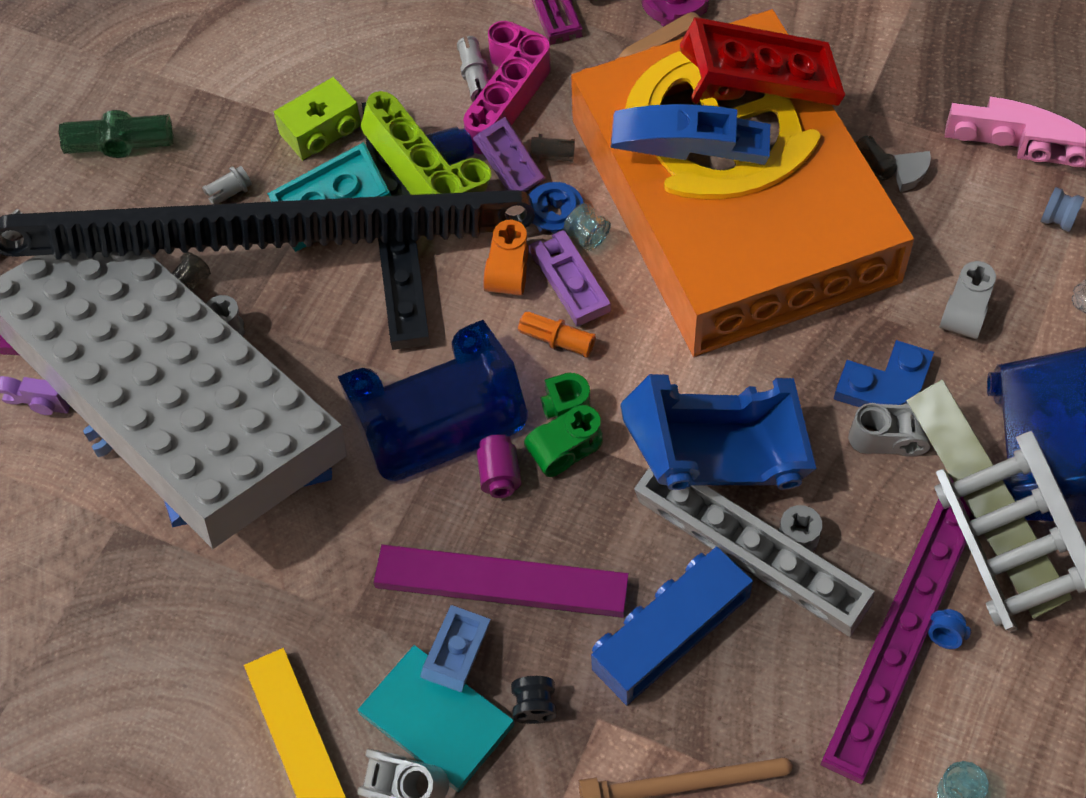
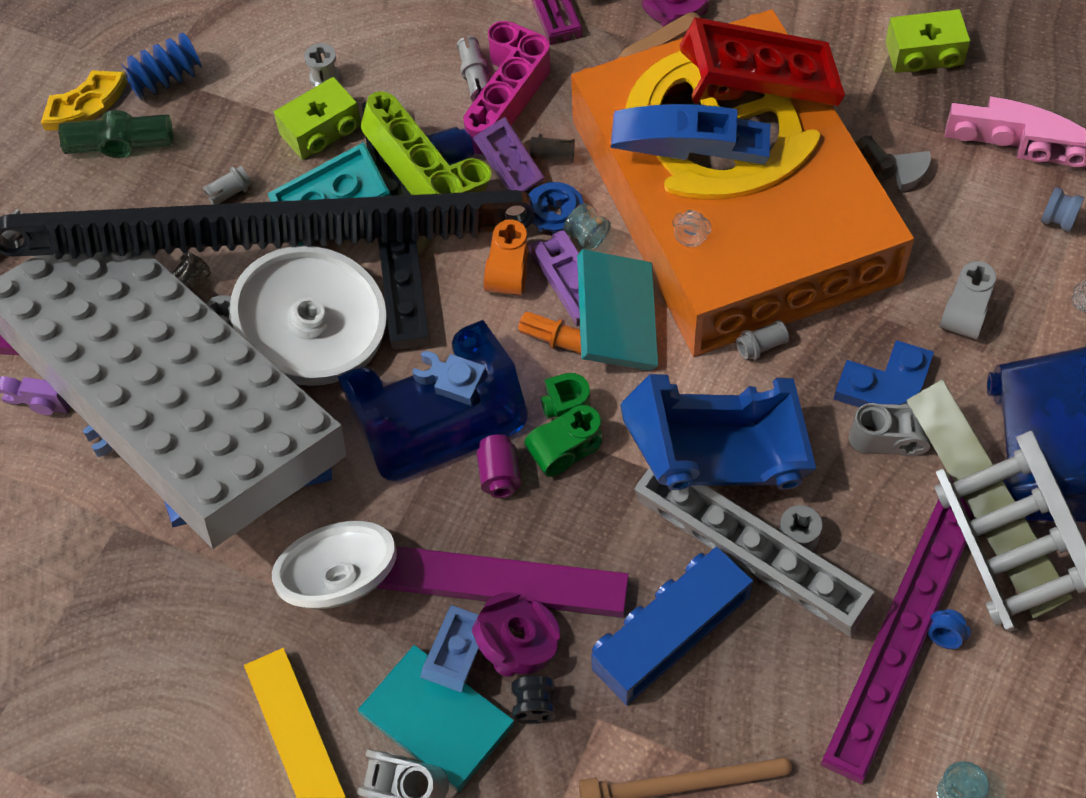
(85, 101): none -> yellow tile
(161, 65): none -> blue piece
(309, 313): none -> white dish
(314, 62): none -> light grey bush
(334, 564): none -> white dish
(453, 379): none -> medium blue plate
(505, 650): none -> magenta plate
(617, 310): none -> teal tile
(691, 228): none -> clear plate
(763, 339): none -> light grey pin
(927, 41): none -> lime brick

